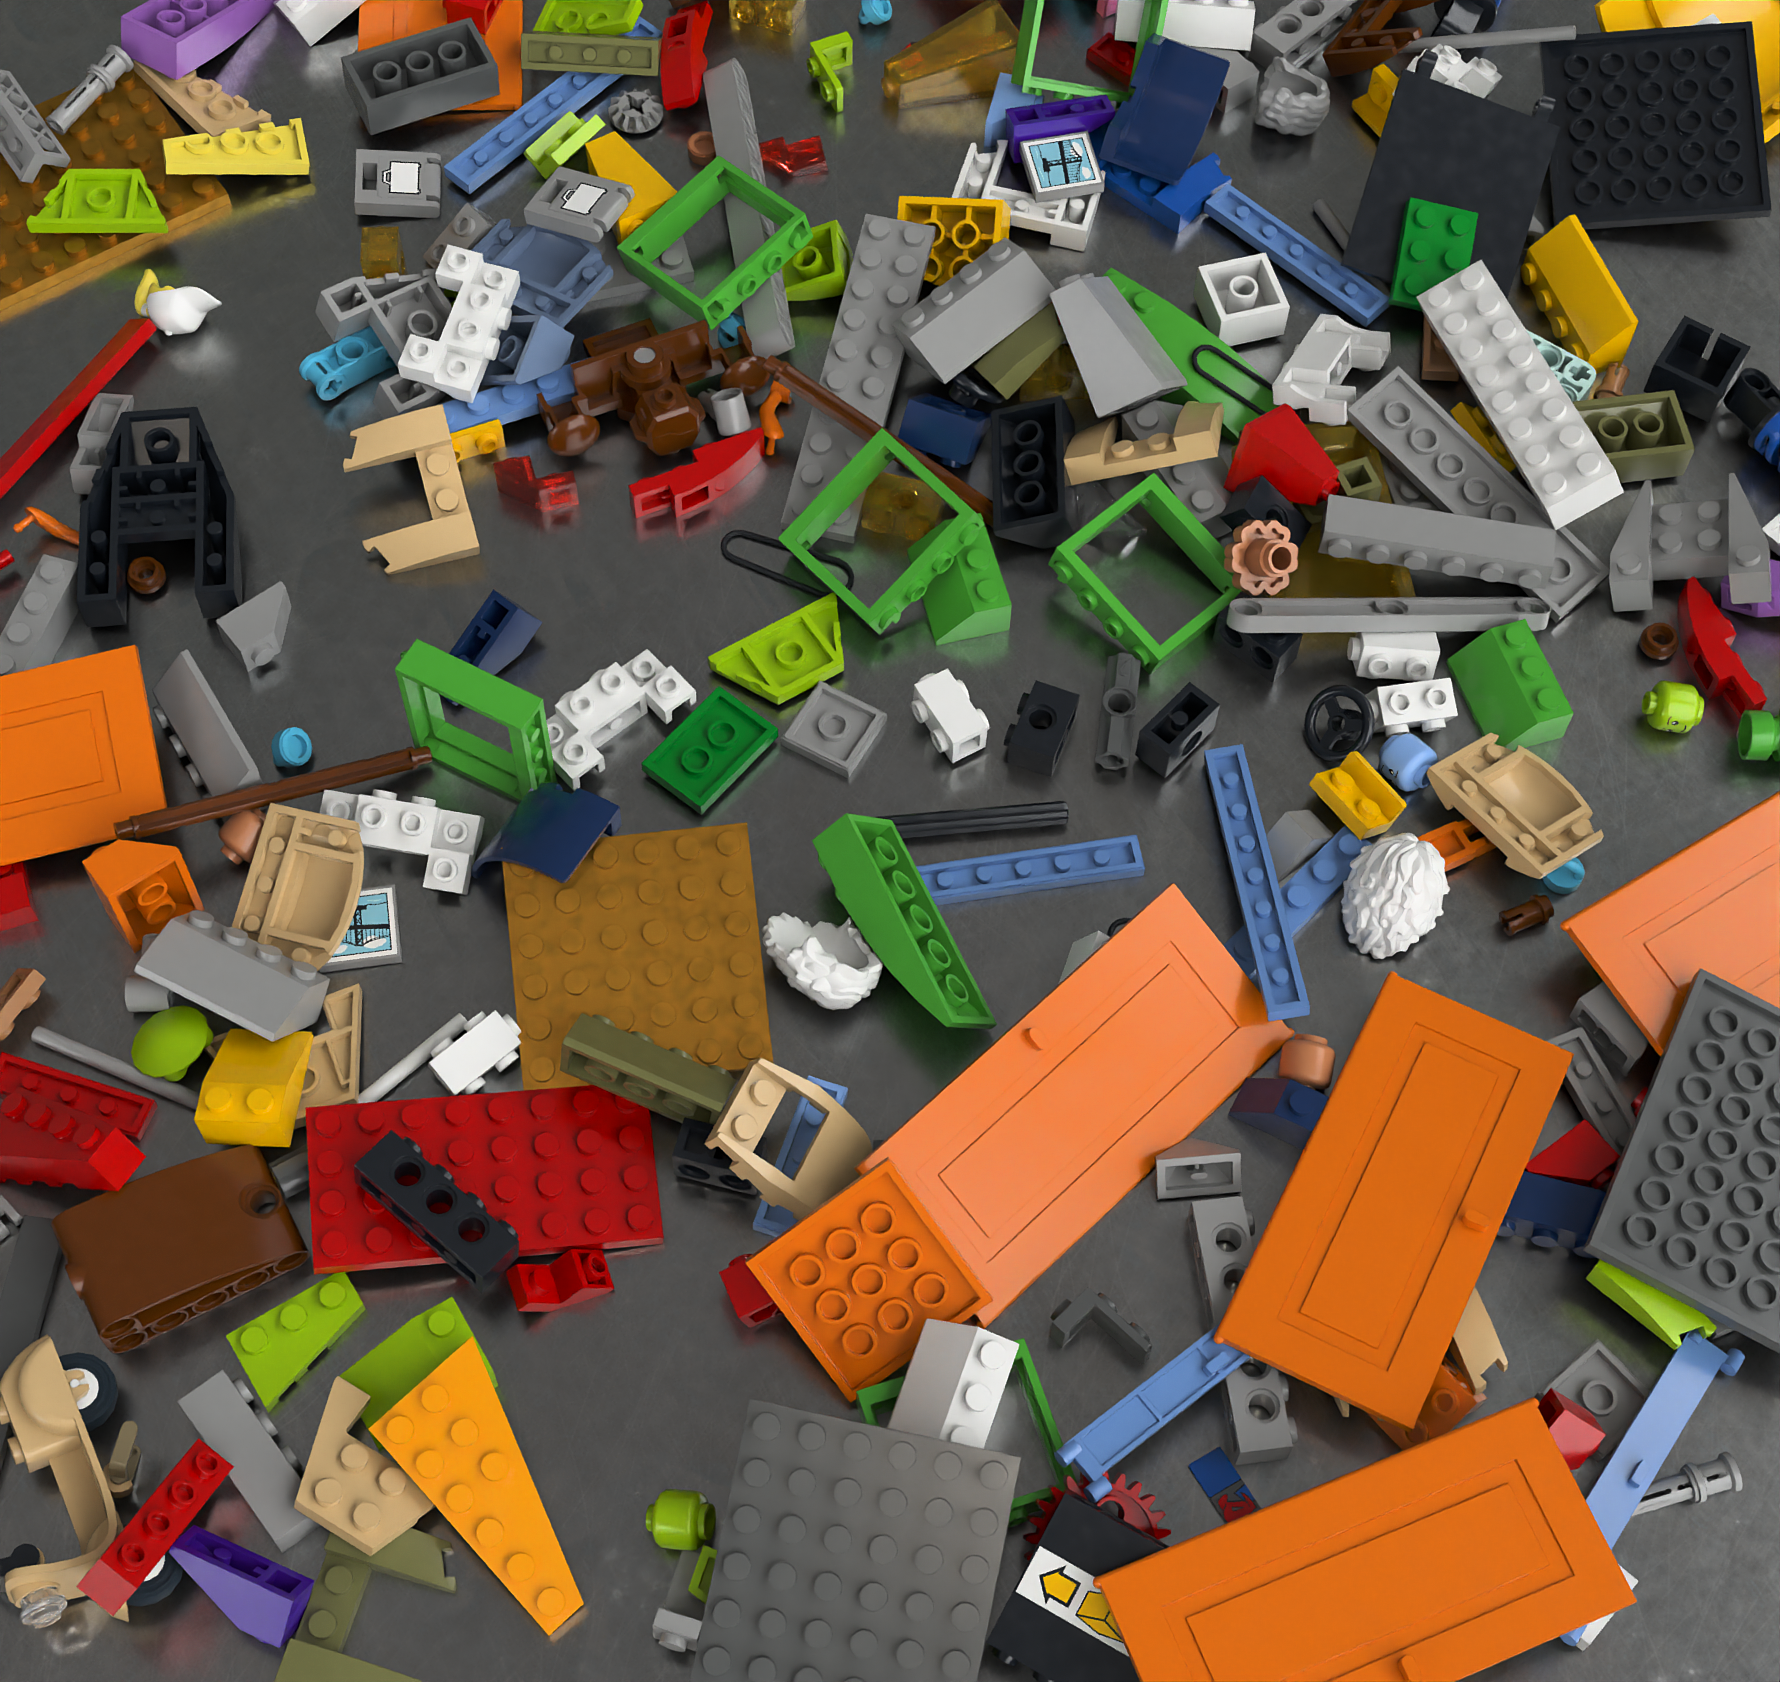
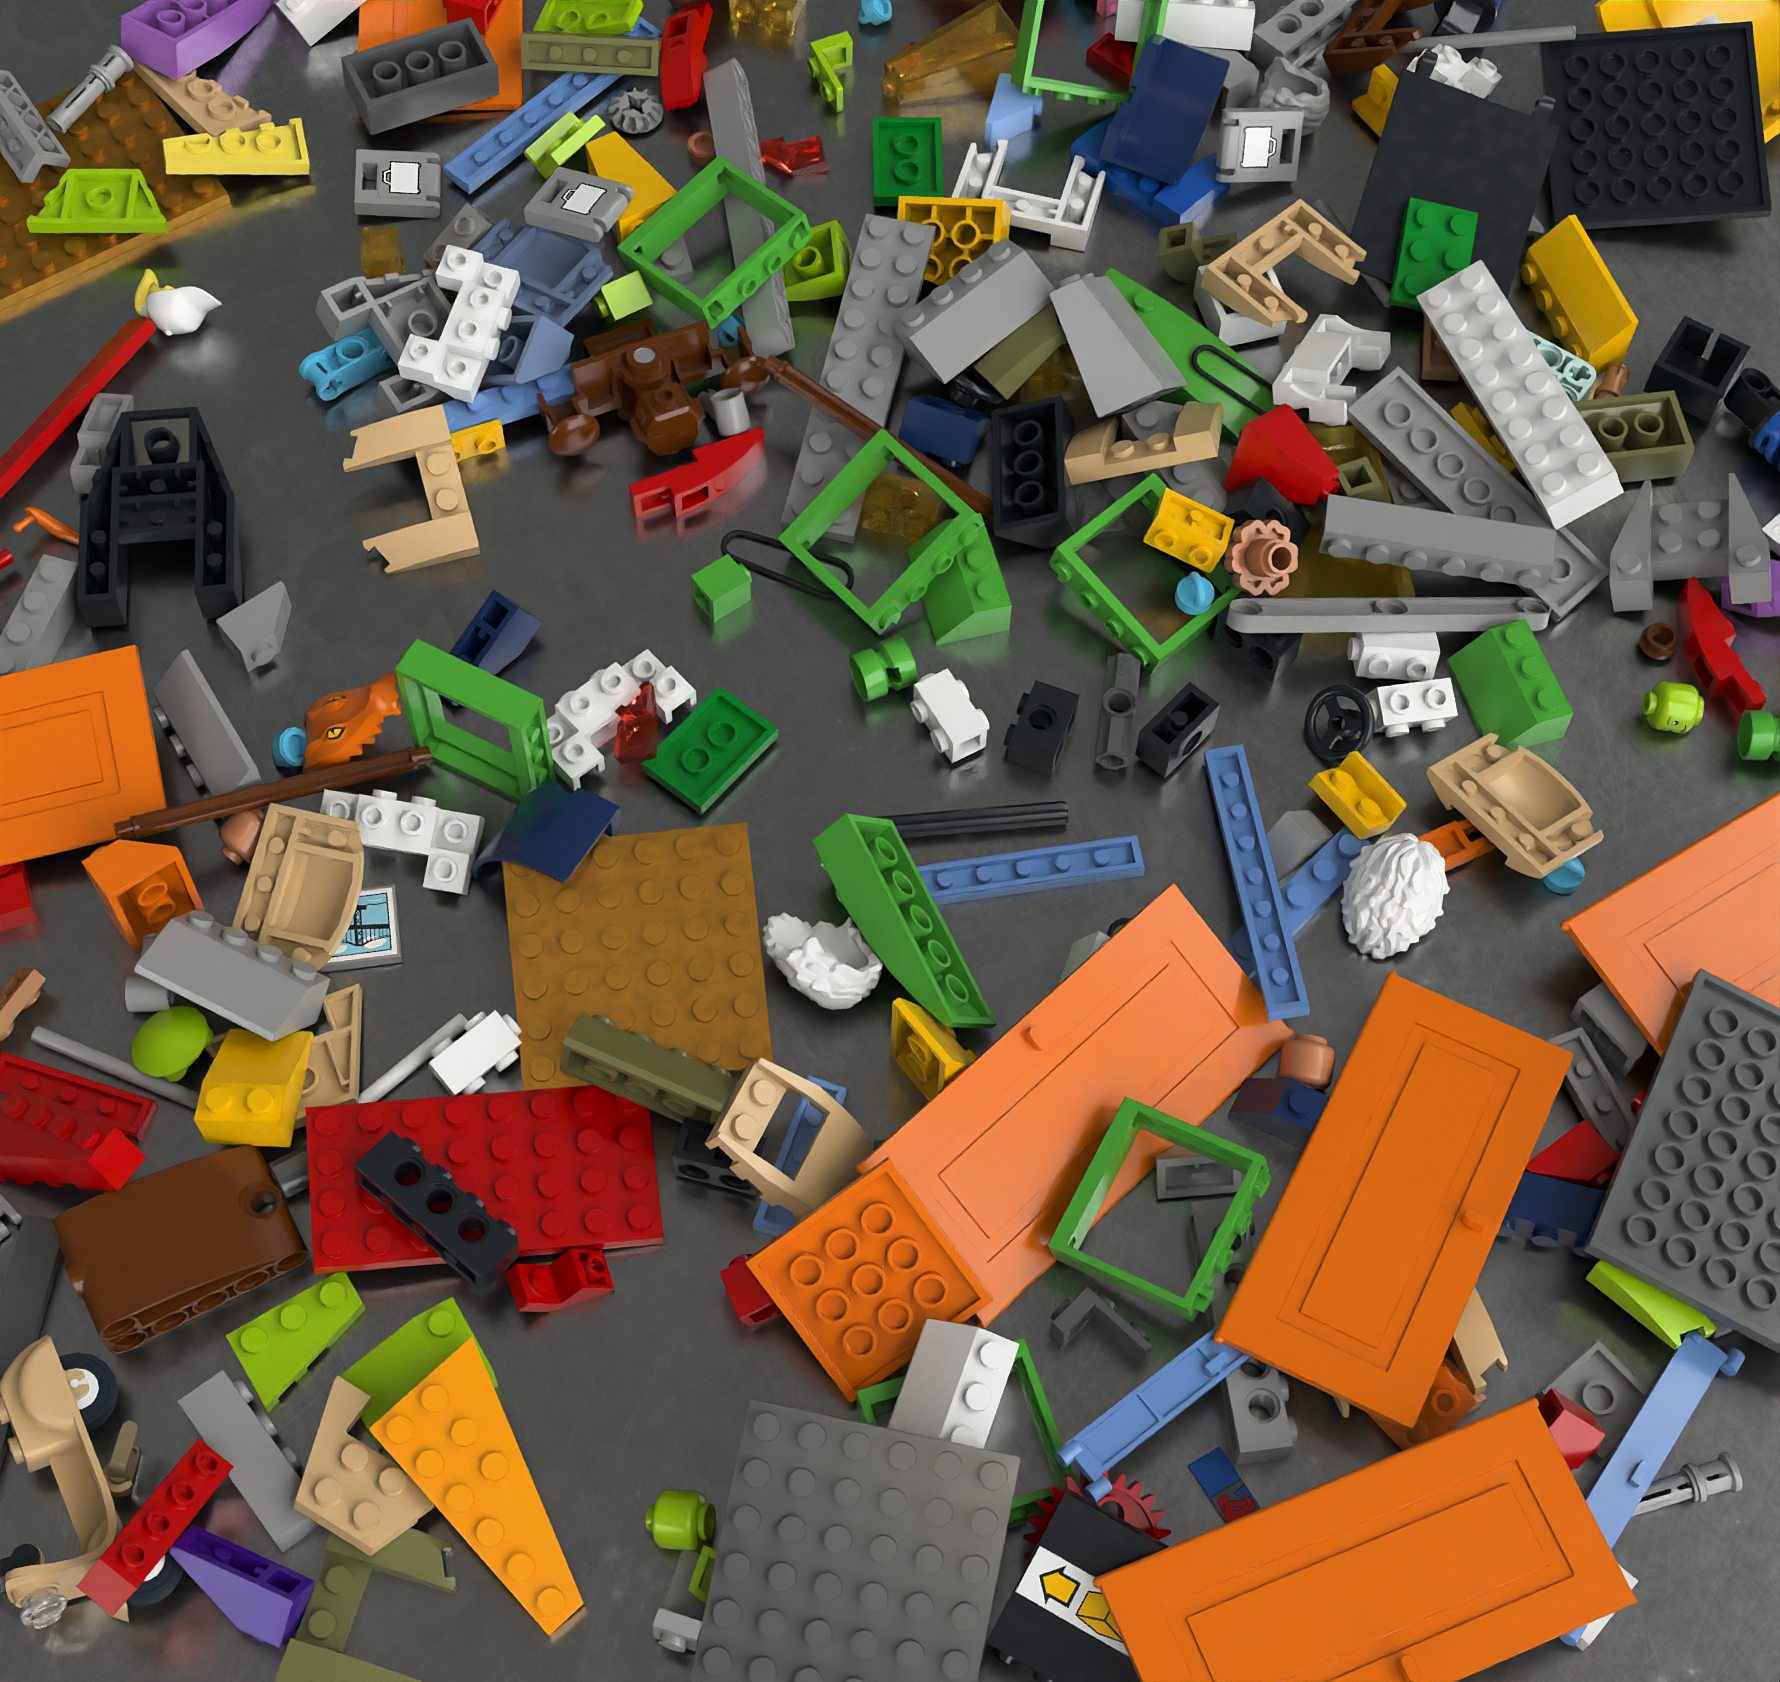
(145, 567): reddish brown plate -> none
(345, 720): none -> orange animal
(517, 479): clear red slope -> none
(621, 297): none -> lime brick
(637, 728): none -> clear red slope
(721, 587): none -> bright green brick
(768, 419): orange piece -> none
(787, 653): lime wing -> none
(833, 729): light grey tile -> none
(885, 668): none -> bright green wheel
(906, 158): none -> green plate
(925, 1048): none -> yellow slope
(1055, 119): dark purple slope -> none
(1061, 167): tile -> none
(1101, 1175): none -> bright green window
(1185, 250): none -> olive brick
(1189, 531): none -> yellow bracket
(1194, 594): none -> medium azure tile
(1238, 277): none -> tan wedge
(1255, 143): none -> light grey container
(1296, 255): medium blue plate -> none
(1406, 761): light blue head -> none
(1534, 911): reddish brown pin -> none

